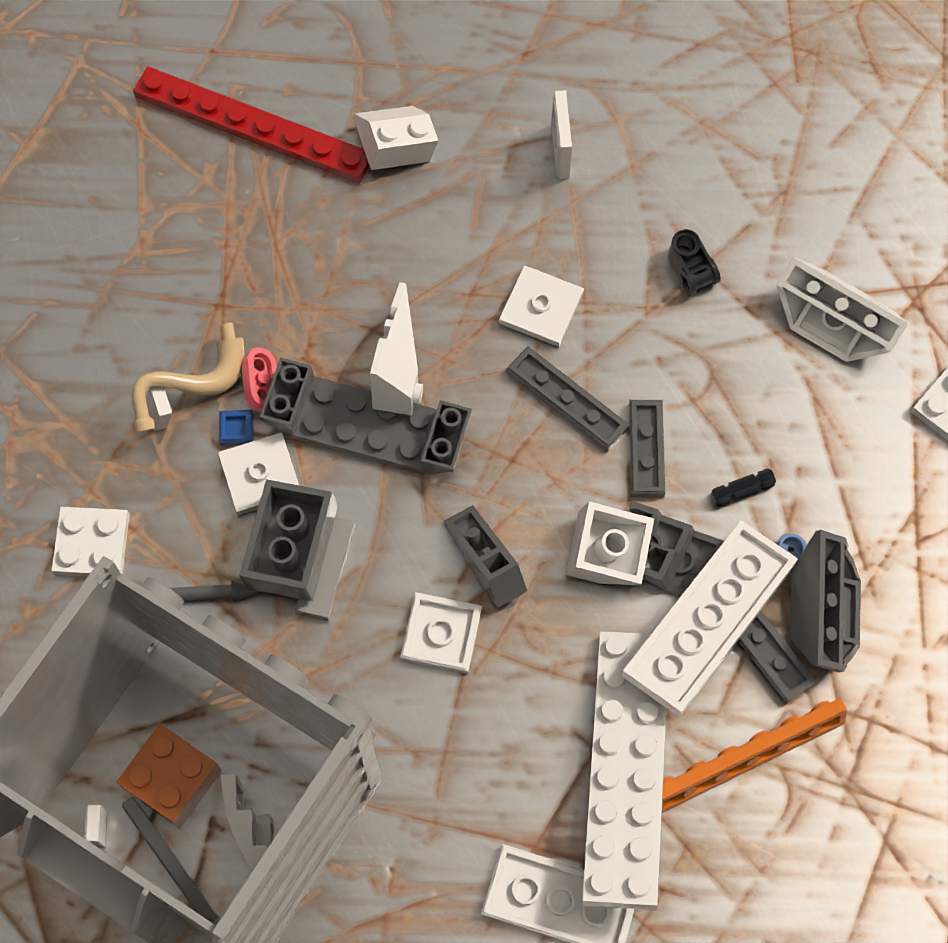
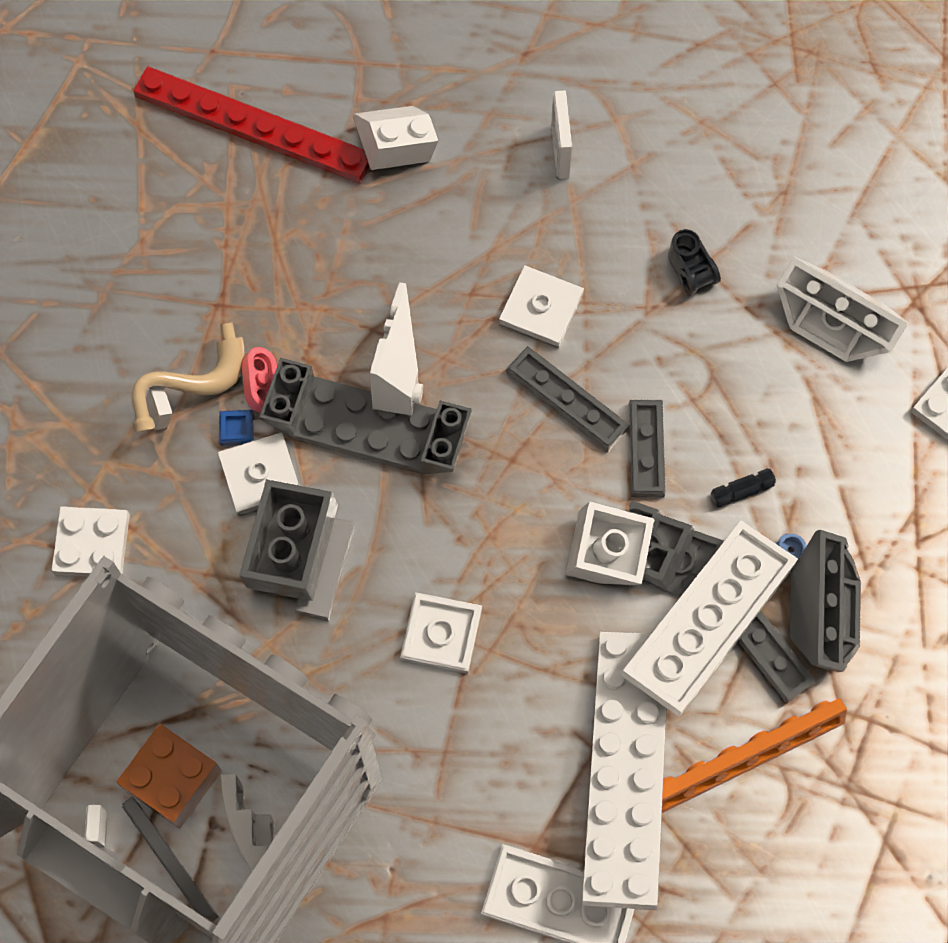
(235, 591): dark grey piece -> none
(486, 556): dark grey slope -> none

